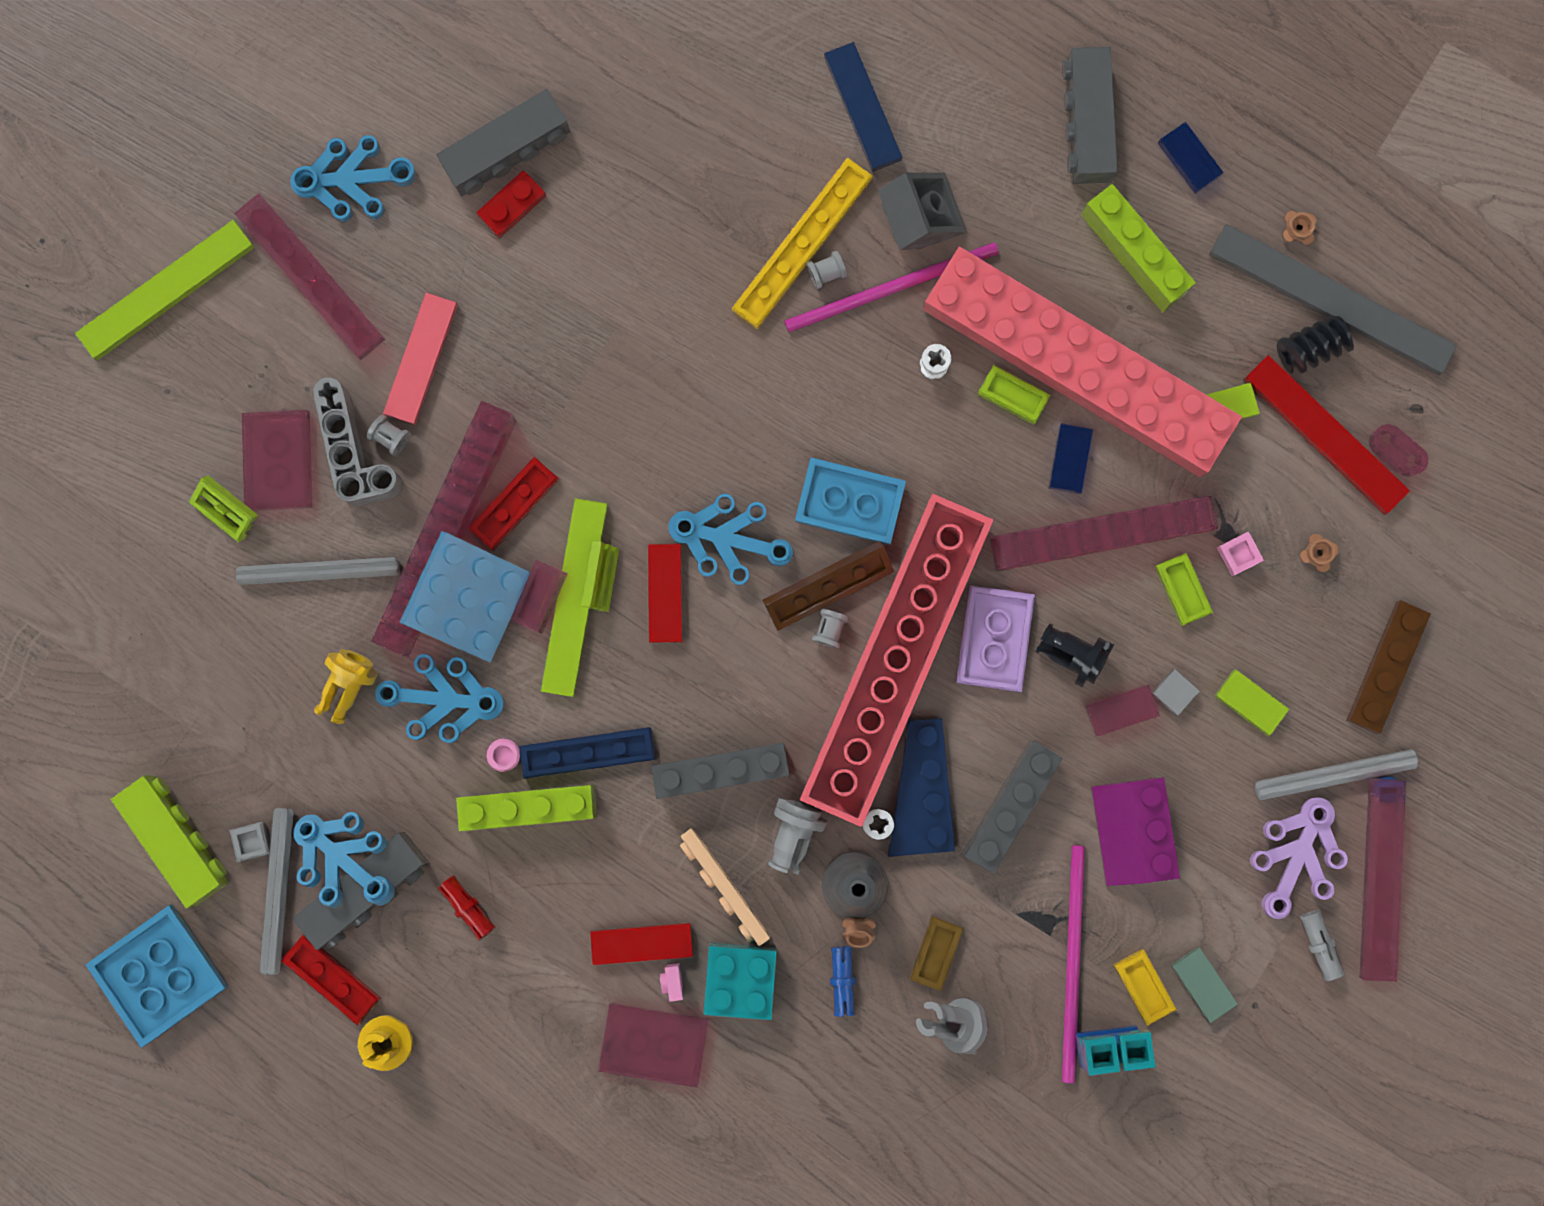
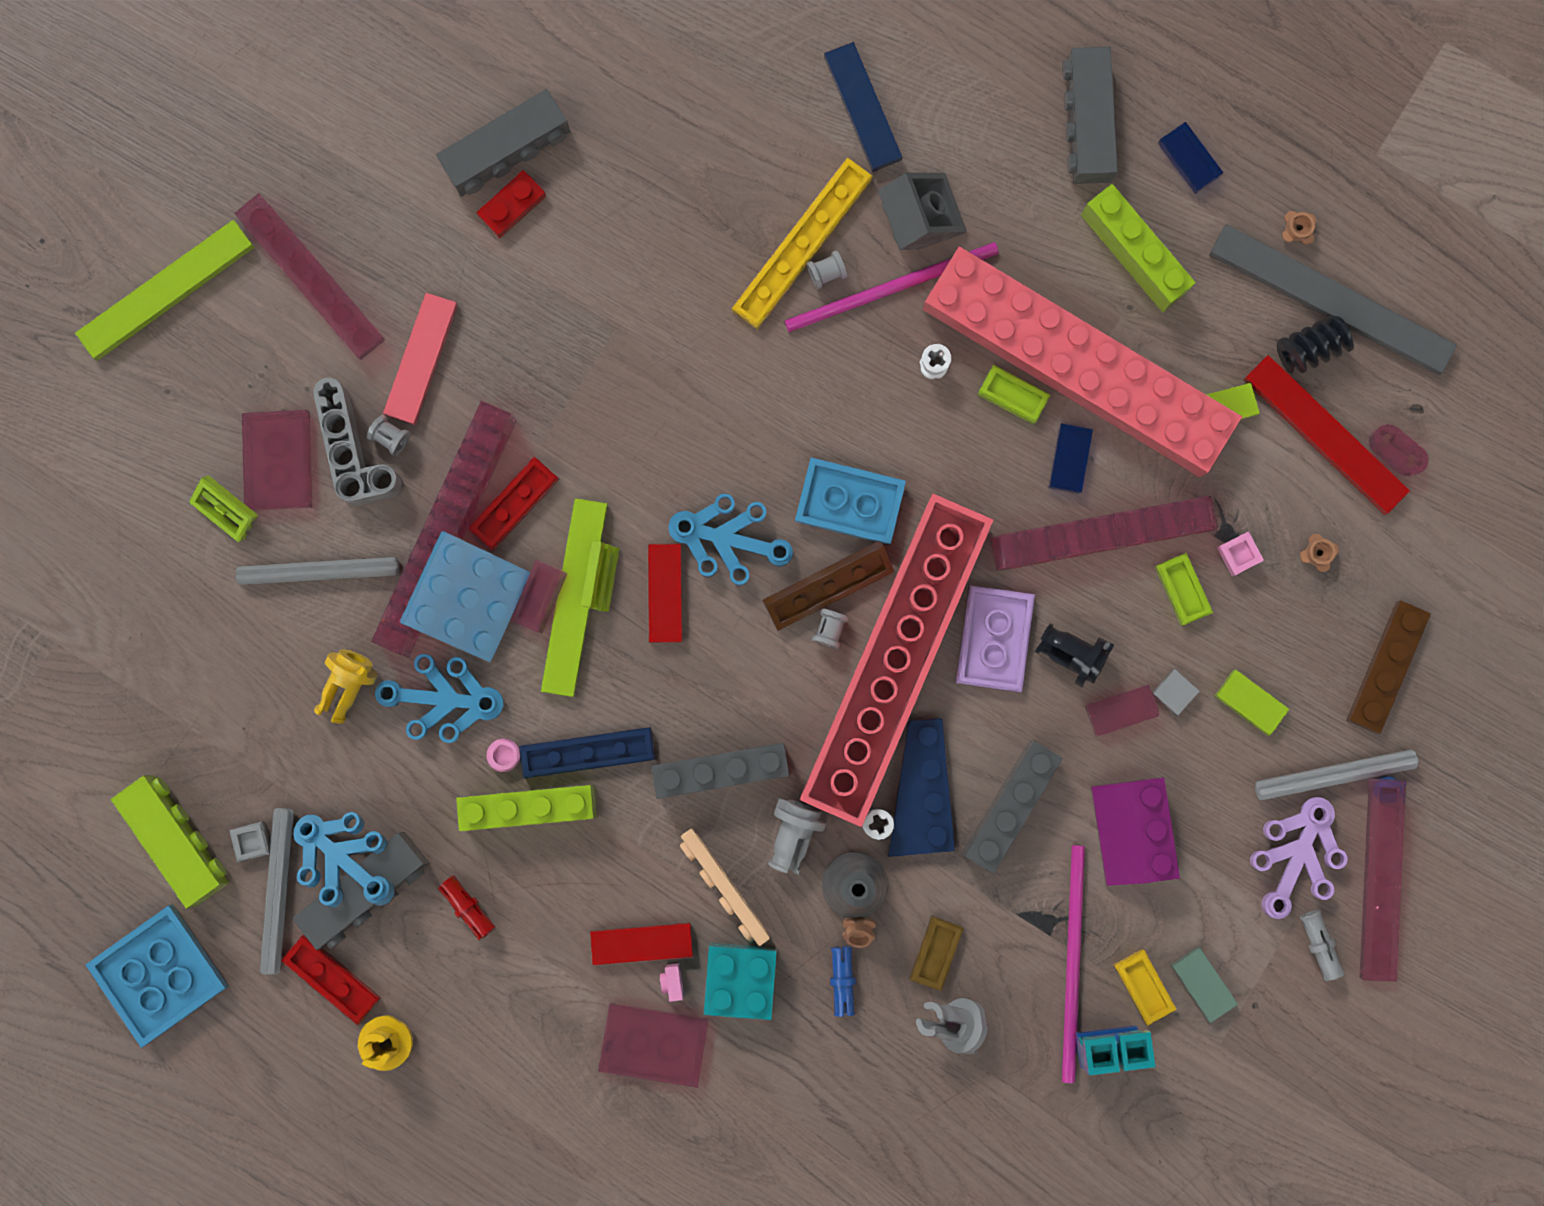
(348, 177): dark azure plant -> none

